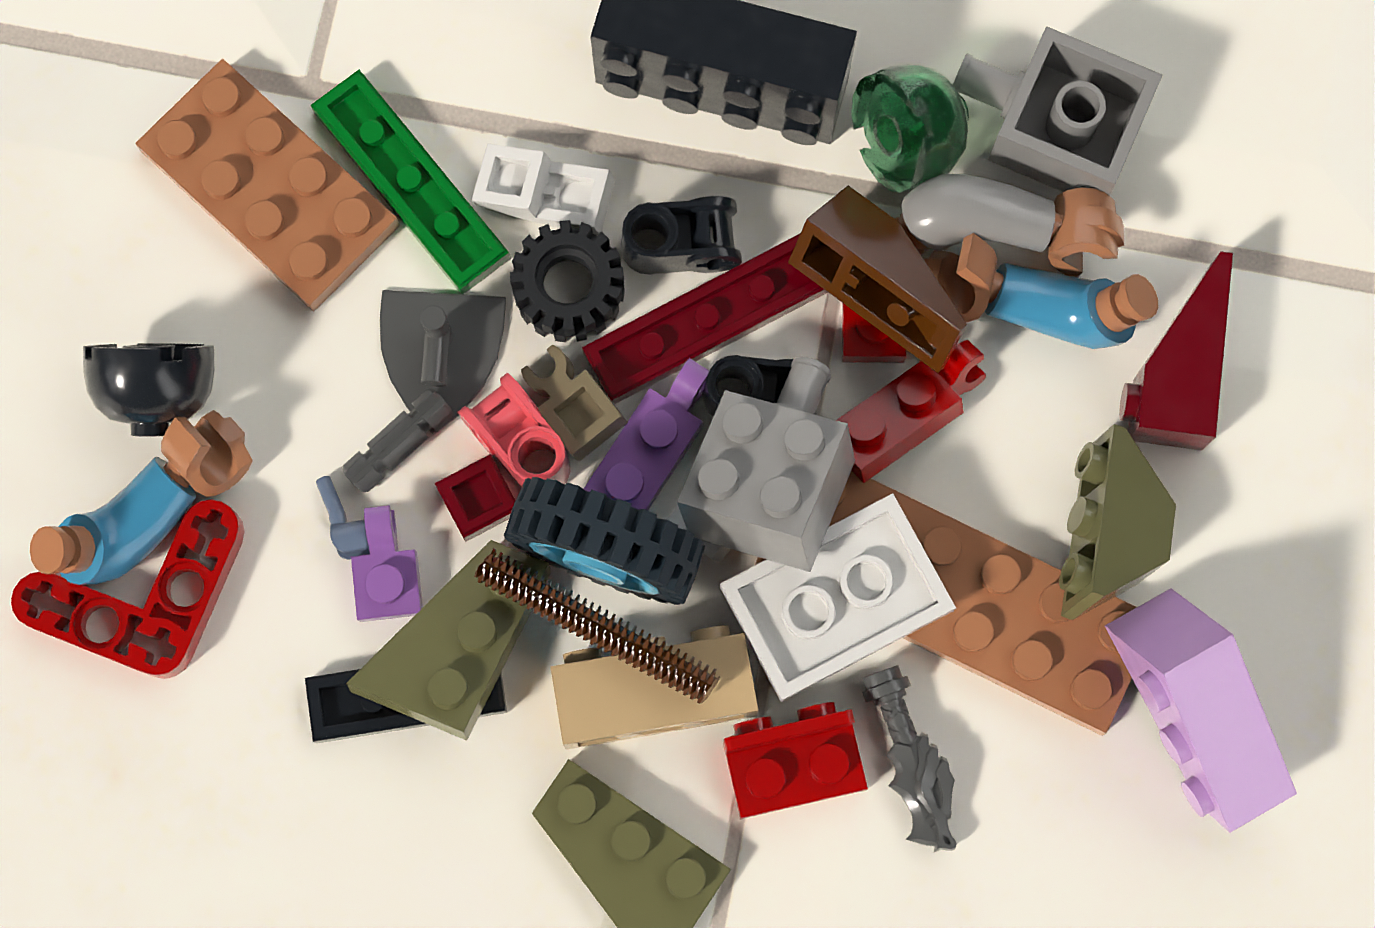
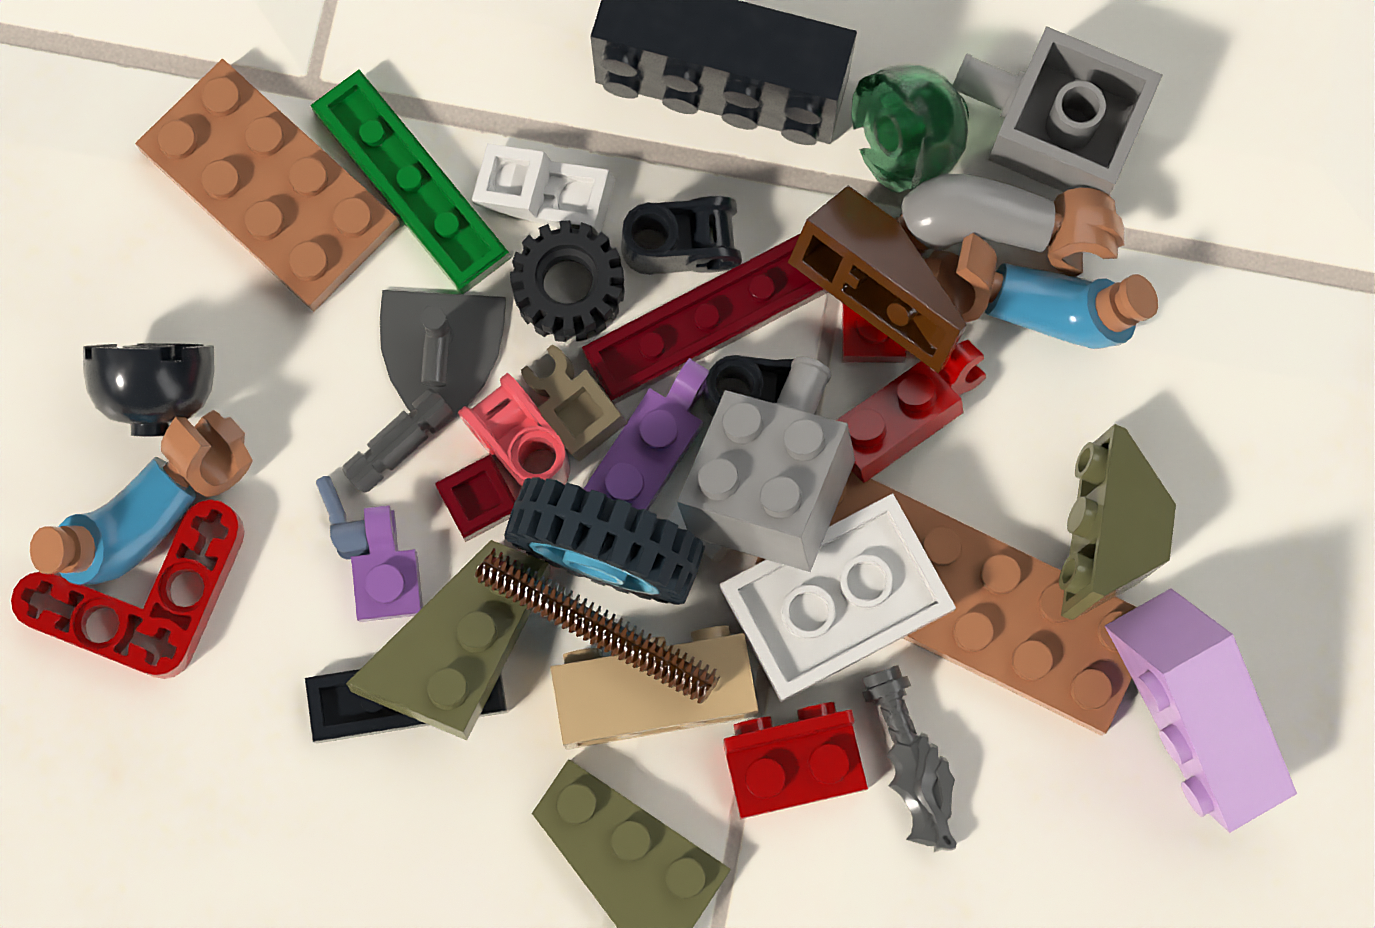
(1180, 382): dark red slope -> none

